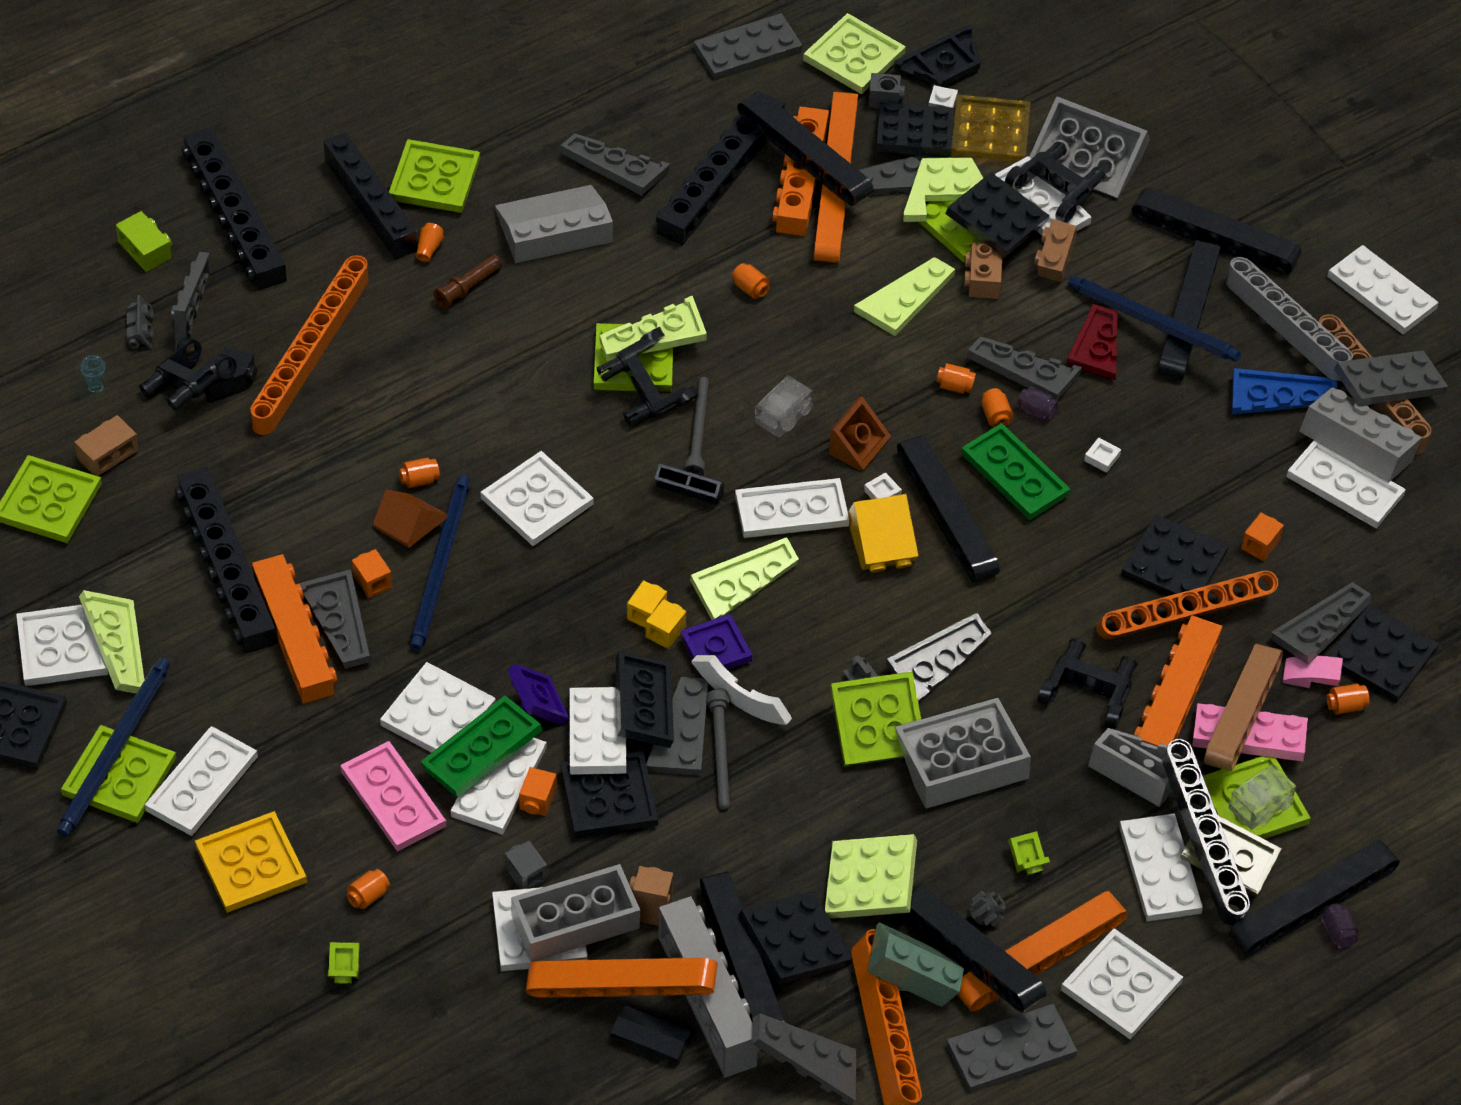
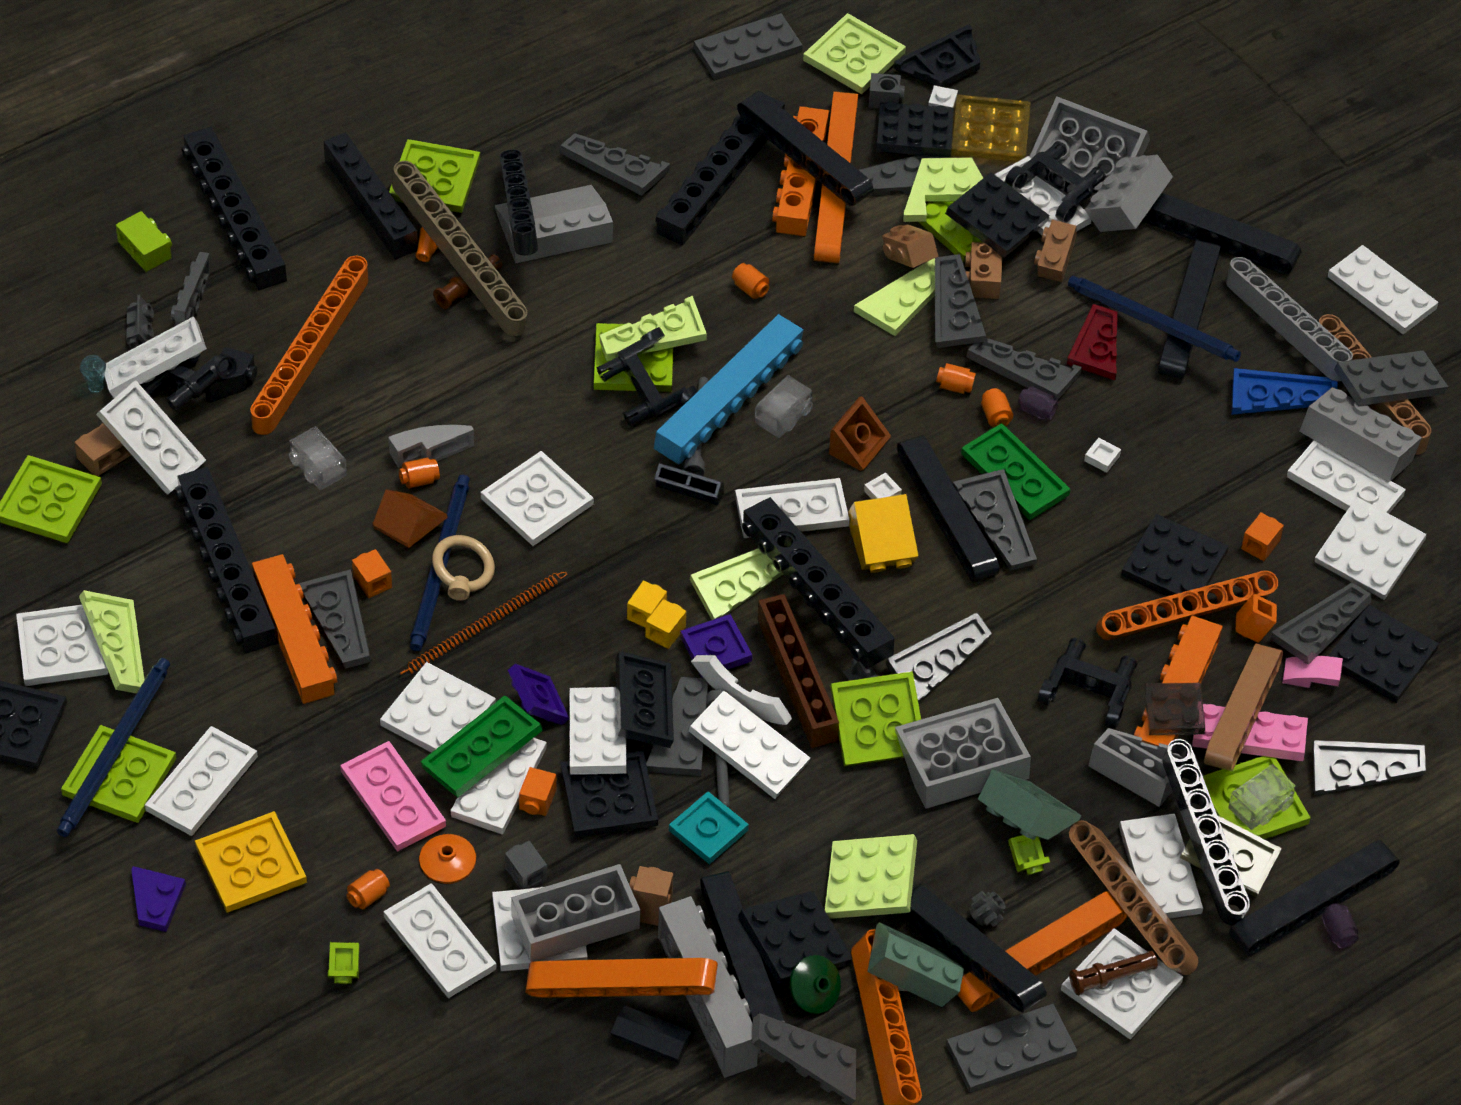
(150, 436): none -> white plate
(155, 356): none -> white plate
(156, 897): none -> dark purple wing
(317, 458): none -> clear brick
(431, 442): none -> light grey slope
(440, 940): none -> white plate
(447, 868): none -> orange dish
(459, 248): none -> dark tan beam
(460, 586): none -> tan piece
(484, 622): none -> orange piece
(518, 202): none -> black beam
(708, 827): none -> teal plate
(728, 389): none -> dark azure brick
(749, 744): none -> white plate
(798, 671): none -> reddish brown brick
(805, 984): none -> dark green dish
(818, 583): none -> black brick
(909, 245): none -> medium nougat brick
(955, 307): none -> dark grey wing
(996, 512): none -> dark grey wing
(1026, 806): none -> sand green slope
(1100, 975): none -> reddish brown pin
(1128, 193): none -> light grey brick
(1142, 903): none -> medium nougat beam
(1174, 708): none -> clear smoke plate
(1256, 618): none -> orange brick
(1348, 698): orange brick -> none
(1359, 764): none -> wing
(1370, 548): none -> white plate

